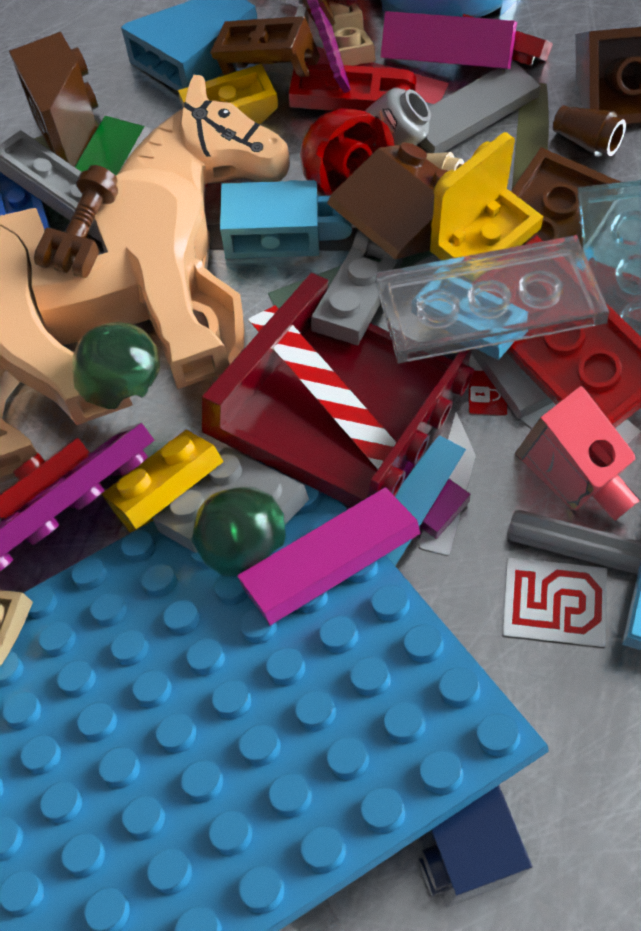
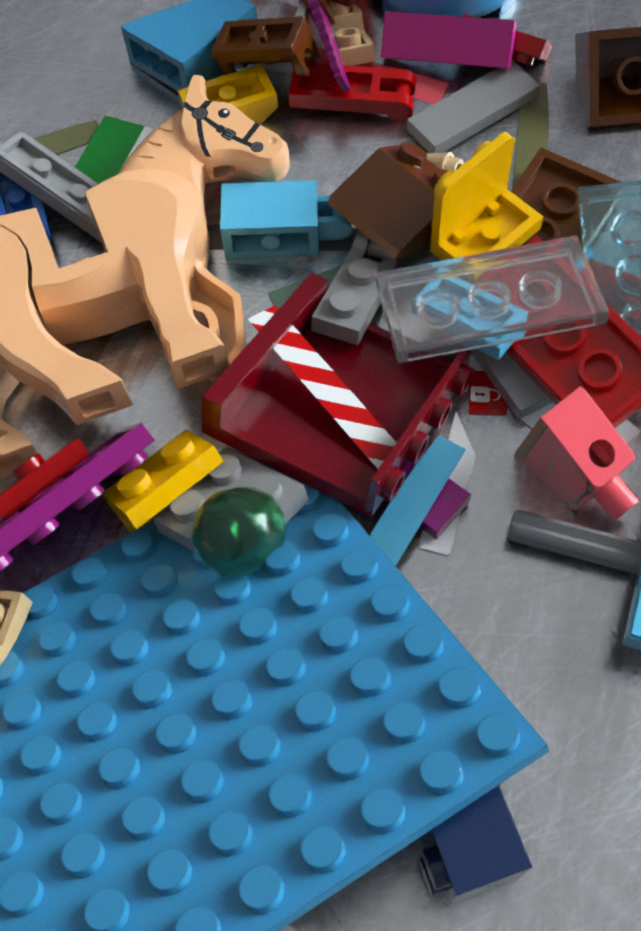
(57, 94): reddish brown slope -> none
(72, 246): reddish brown hinge -> none
(114, 364): clear green hair -> none
(328, 555): dark pink tile -> none
(340, 145): red cylinder -> none
(404, 114): light grey head -> none
(555, 602): white sticker -> none
(591, 129): reddish brown cone -> none

